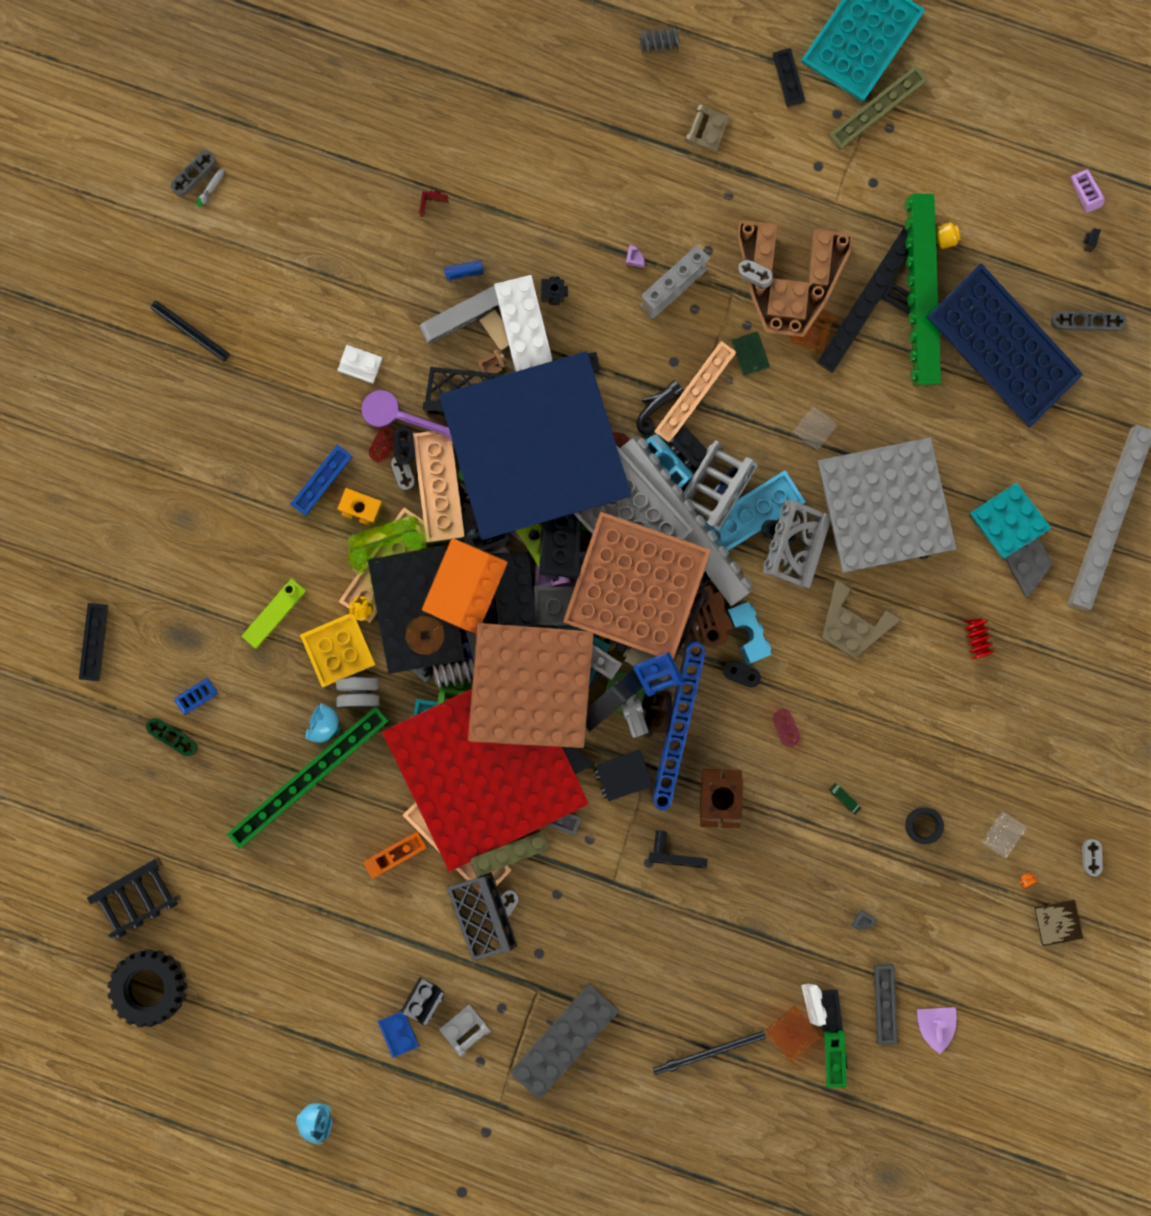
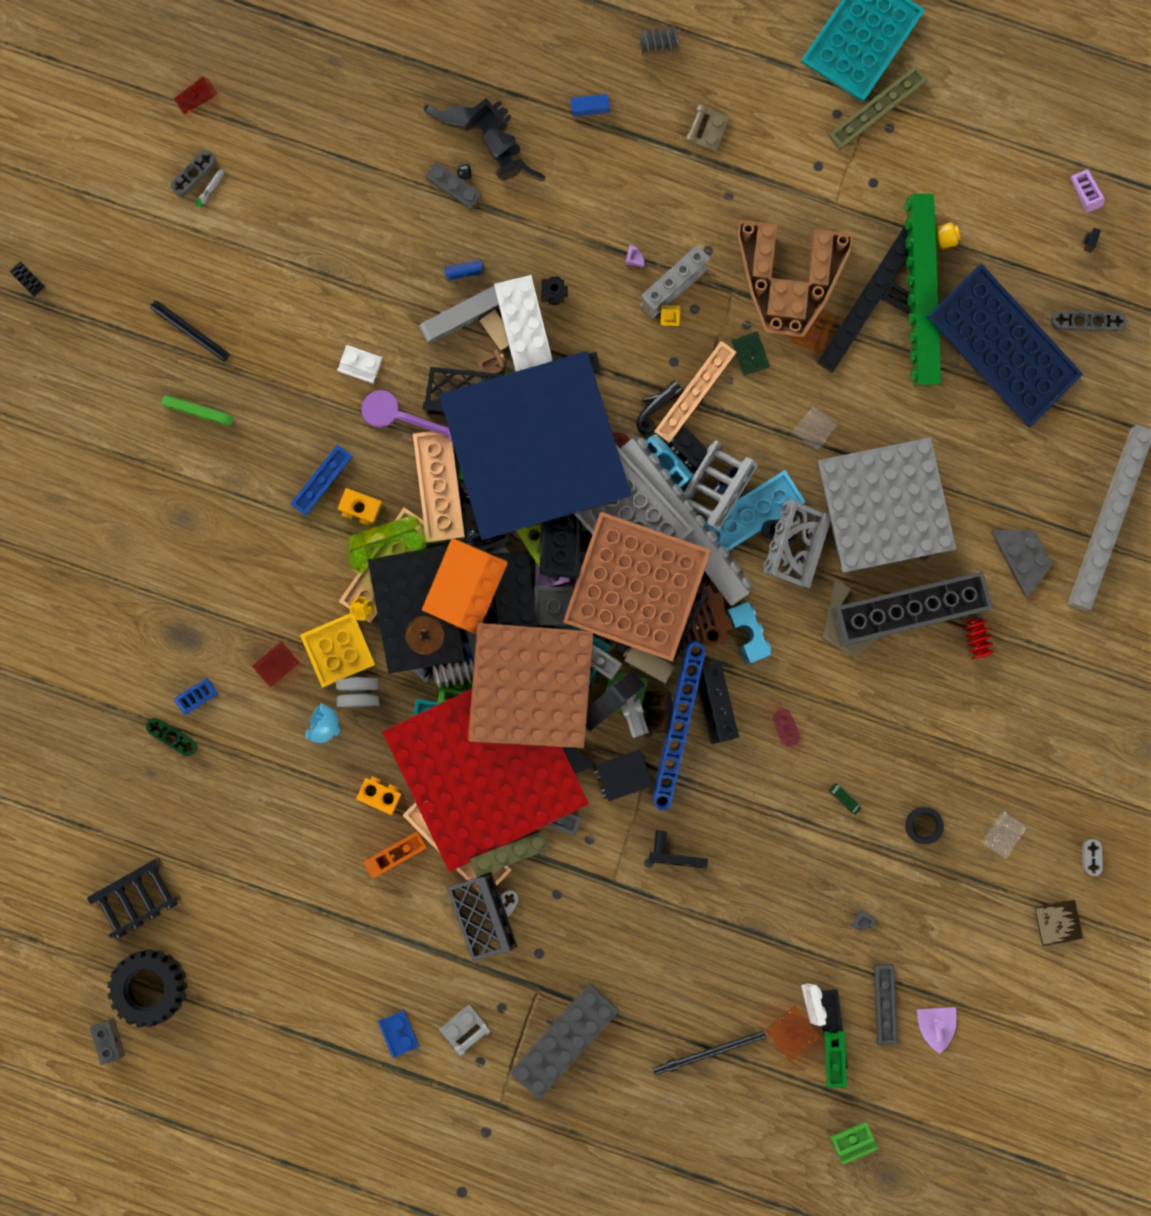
(27, 279): none -> black tyre
(93, 642): black plate -> none
(107, 1041): none -> dark grey brick
(195, 95): none -> clear red slope
(196, 410): none -> bright green beam
(273, 613): lime piece -> none
(276, 664): none -> clear red plate
(308, 778): green brick -> none
(314, 1123): medium azure cylinder -> none
(377, 801): none -> light orange brick
(382, 443): clear red plate -> none
(398, 475): light grey beam -> none
(403, 447): black plate -> none
(423, 1001): black bracket -> none
(433, 195): dark red bracket -> none
(453, 185): none -> dark grey plate
(464, 171): none -> black hinge
(493, 125): none -> black piece
(590, 105): none -> blue slope
(656, 668): blue plate -> none
(670, 315): none -> yellow plate
(716, 704): none -> black fence
(733, 783): reddish brown piece -> none
(741, 676): black plate -> none
(758, 271): light grey beam -> none
(788, 77): black tile -> none
(854, 1142): none -> bright green plate
(911, 609): none -> dark grey brick
(1009, 521): teal plate -> none
(1028, 880): orange plate -> none

